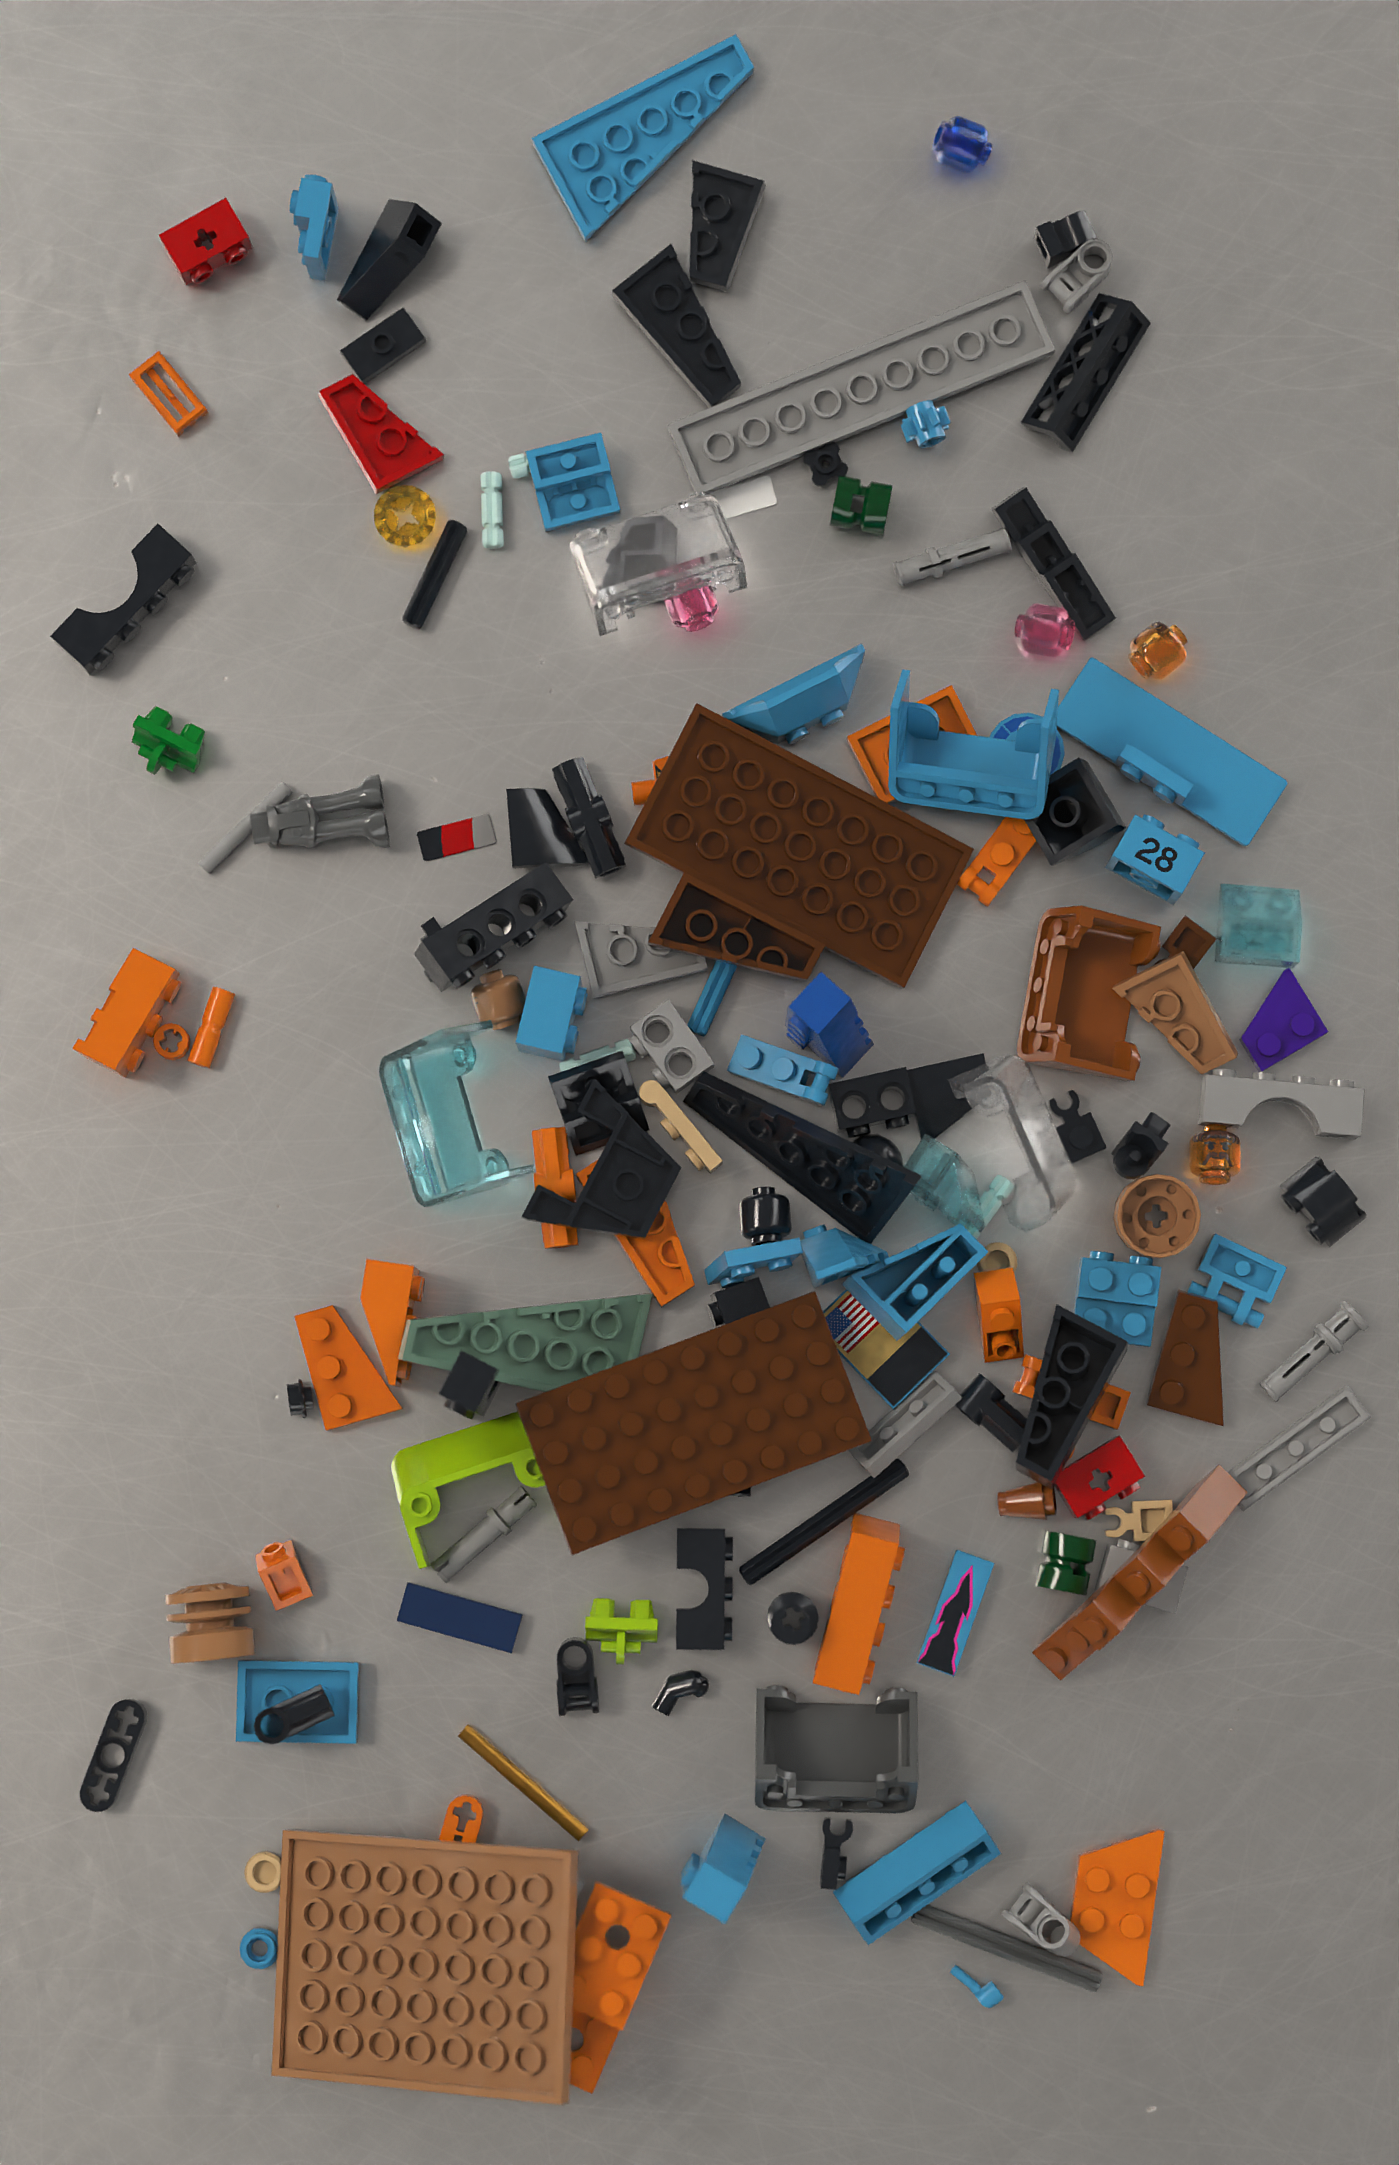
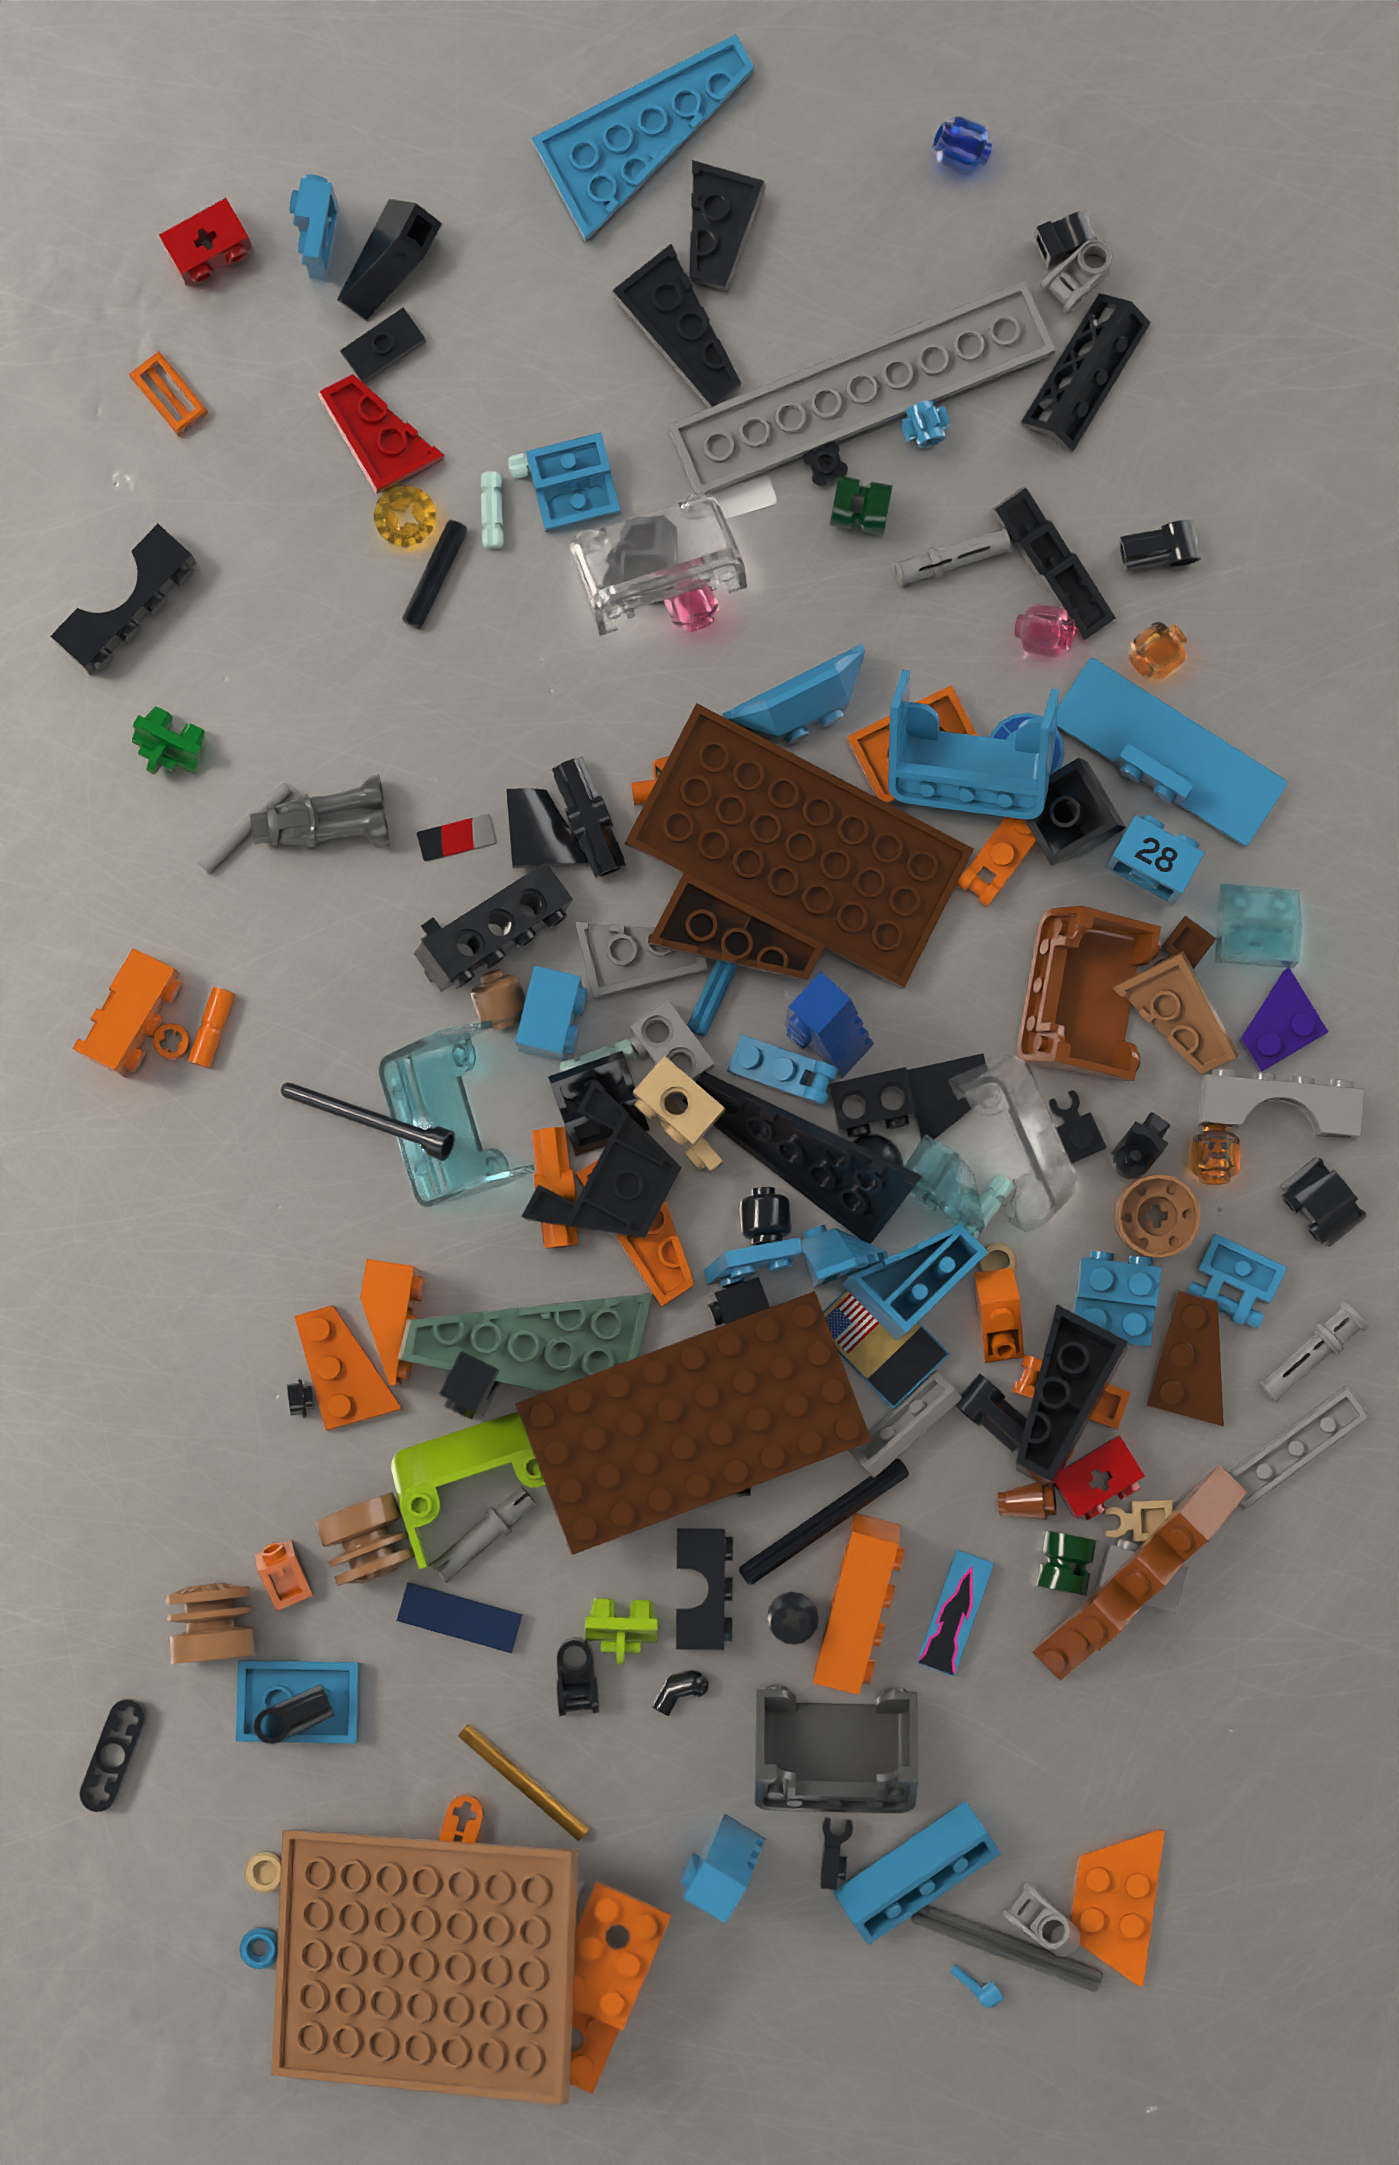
(365, 1539): none -> medium nougat wheel
(435, 1141): none -> black piece
(668, 1080): none -> tan brick
(1170, 545): none -> black piece

